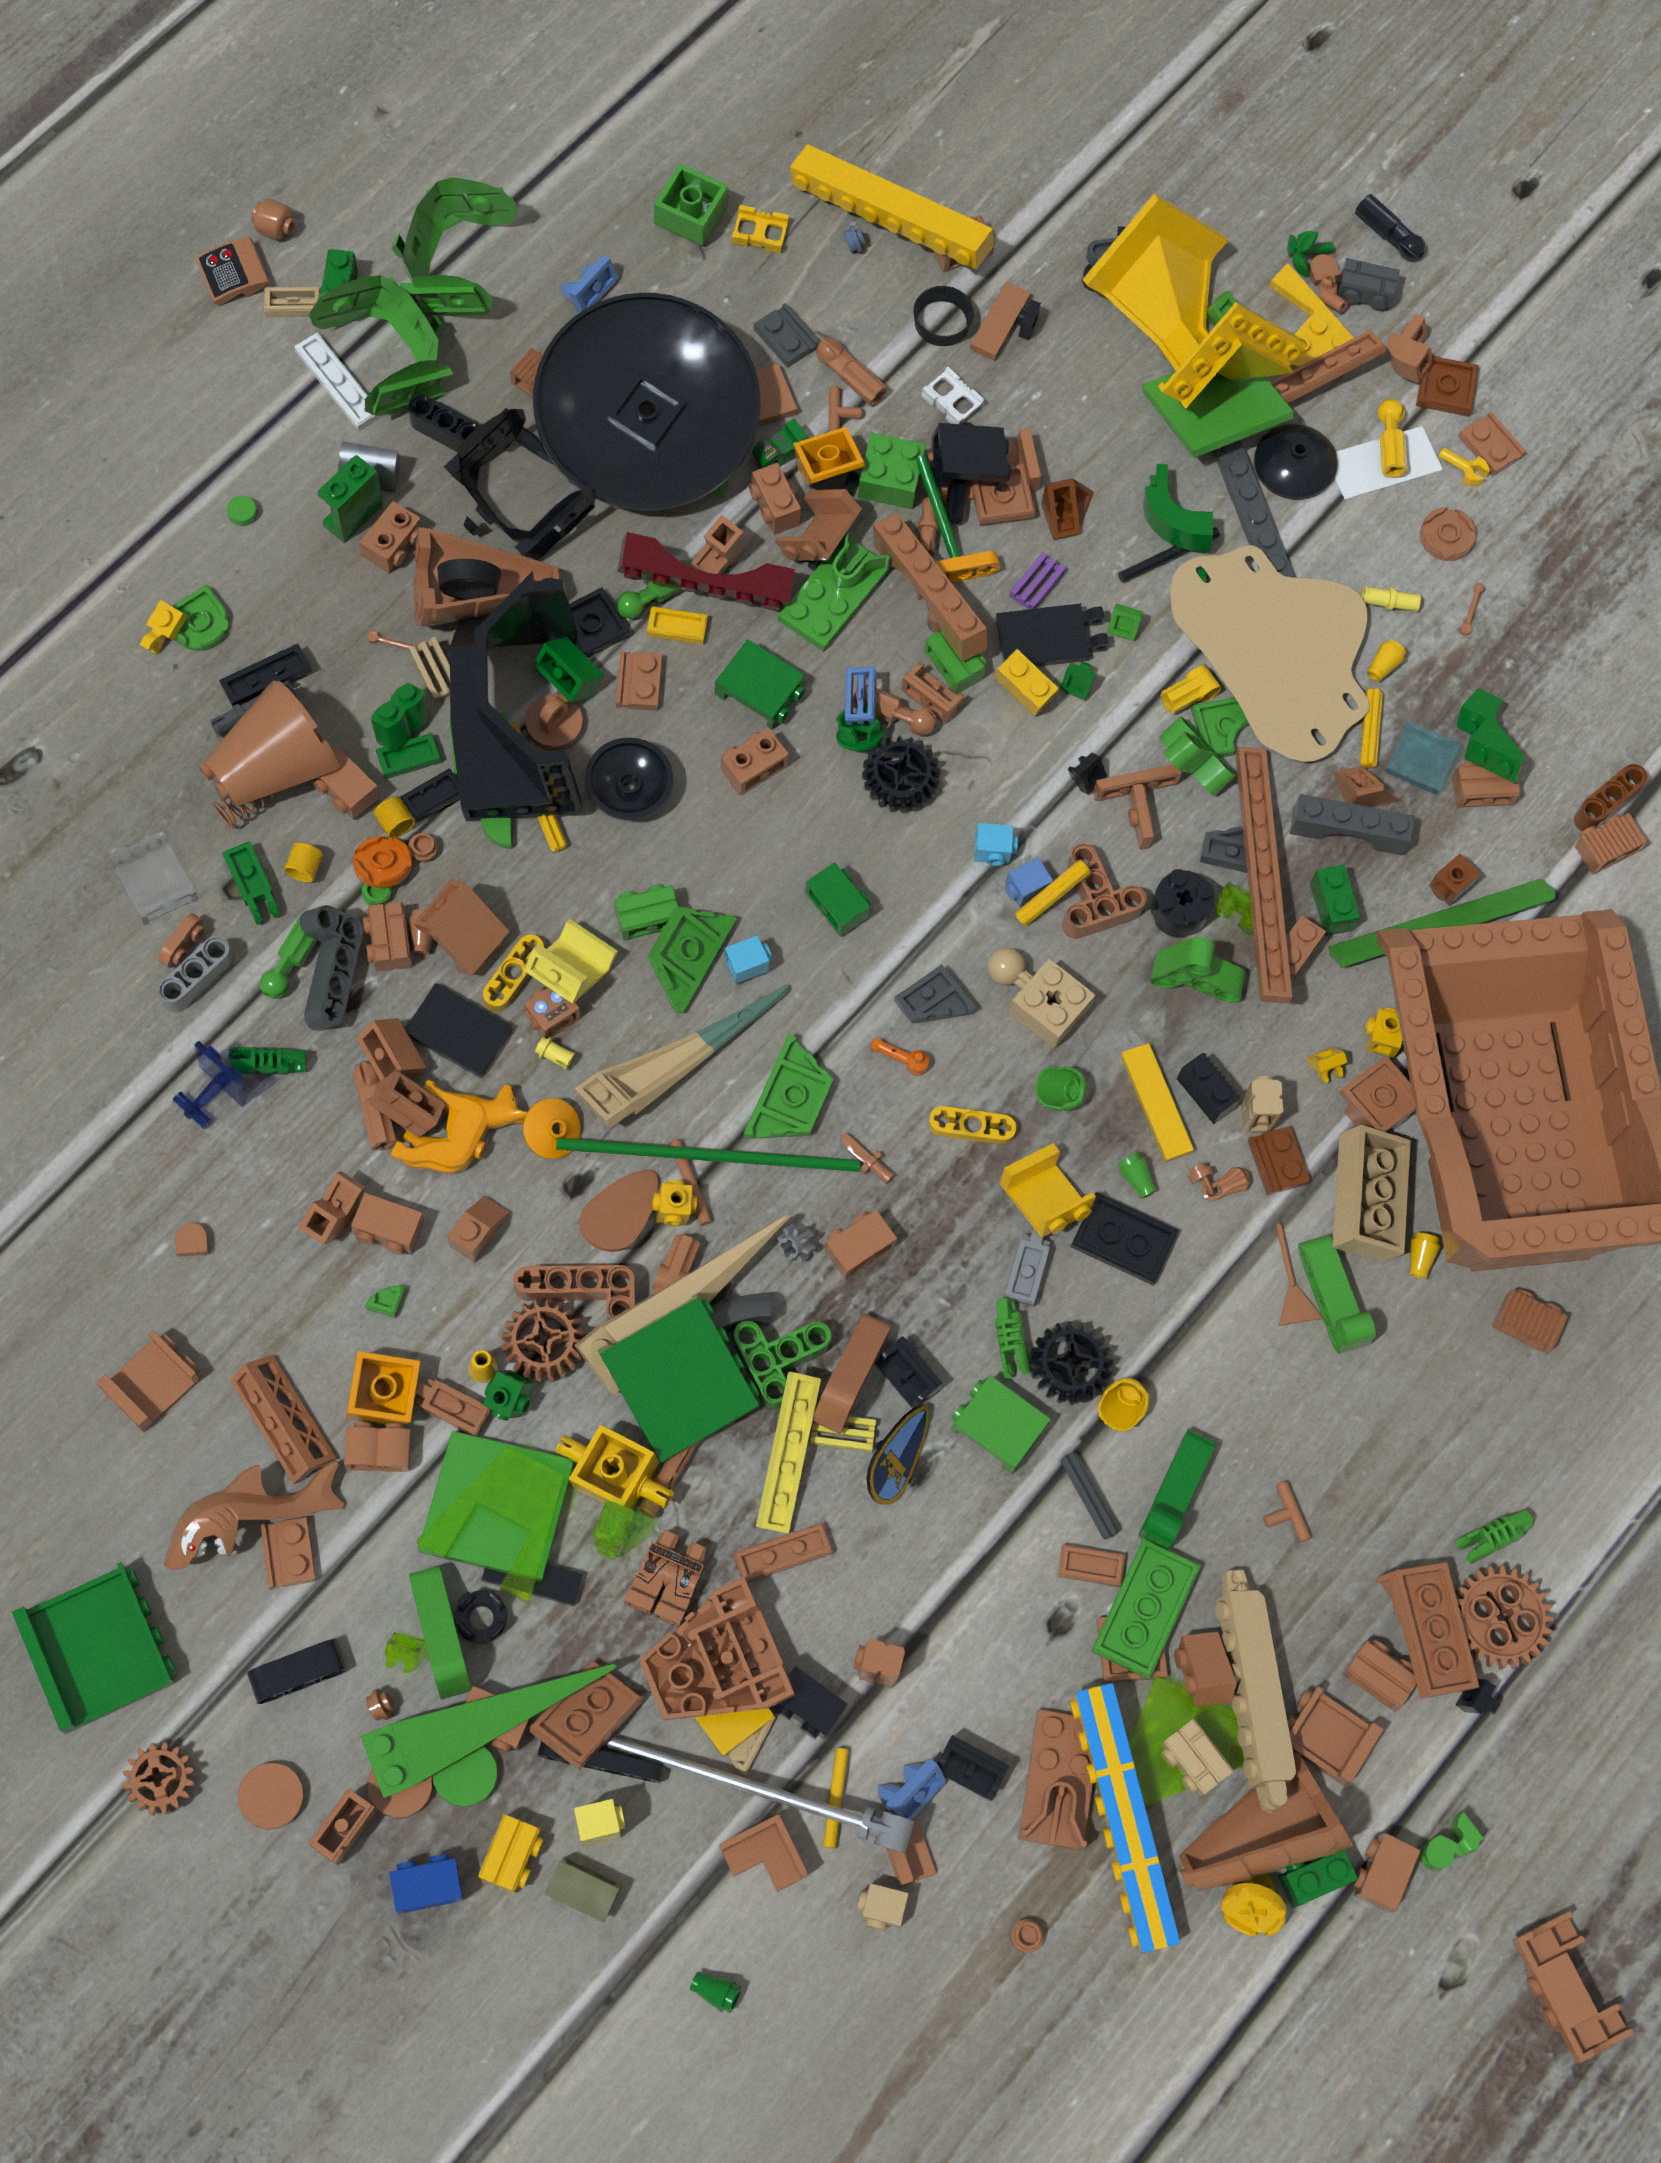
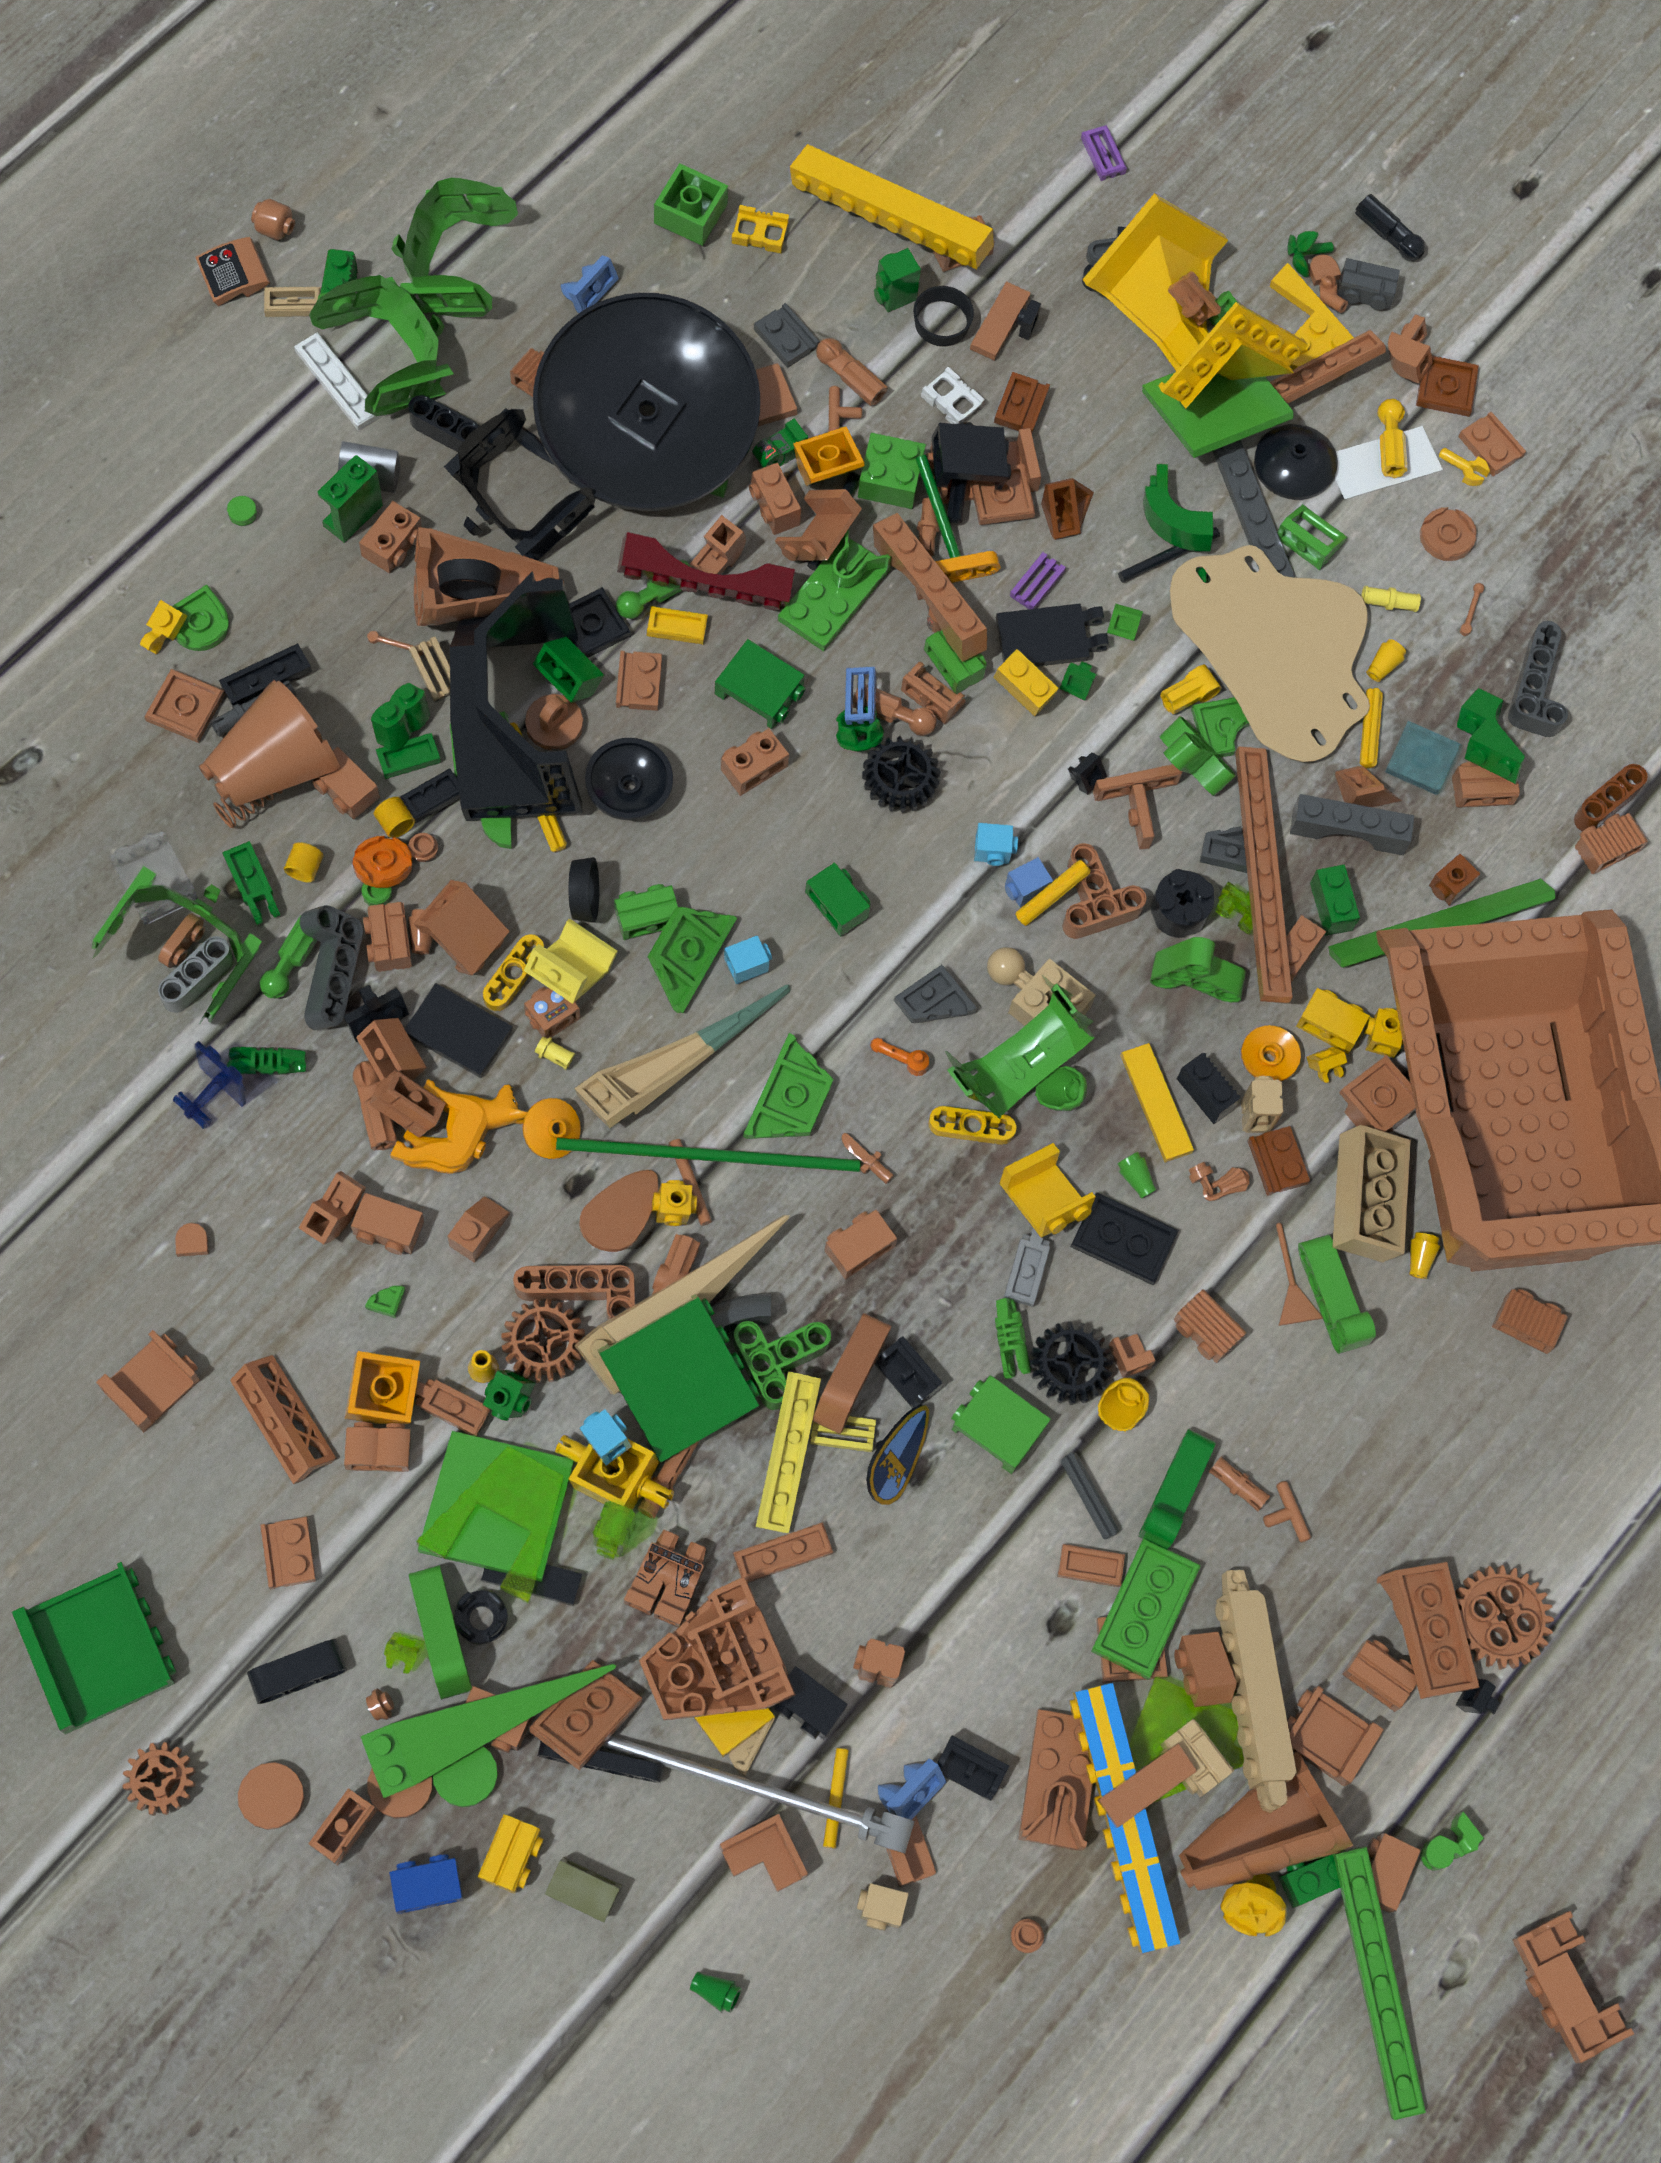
(144, 891): none -> bright green animal
(184, 705): none -> nougat tile
(244, 1500): nougat piece -> none
(375, 1008): none -> black hinge
(584, 889): none -> black tyre
(599, 1822): light yellow brick -> none
(605, 1435): none -> medium azure brick
(796, 1243): light grey gear -> none
(854, 239): sand blue plate -> none
(897, 280): none -> green brick
(1021, 403): none -> dark orange plate
(1026, 1056): none -> bright green animal
(1093, 154): none -> medium lavender tile
(1131, 1355): none -> nougat panel
(1147, 1785): none -> nougat tile
(1194, 299): none -> nougat hips
(1208, 1326): none -> nougat brick
(1239, 1484): none -> nougat pin
(1271, 1041): none -> light orange dish
(1305, 543): none -> bright green tile
(1333, 1020): none -> yellow brick
(1379, 1983): none -> bright green tile
(1495, 1535): bright green hinge -> none
(1538, 676): none -> dark grey beam

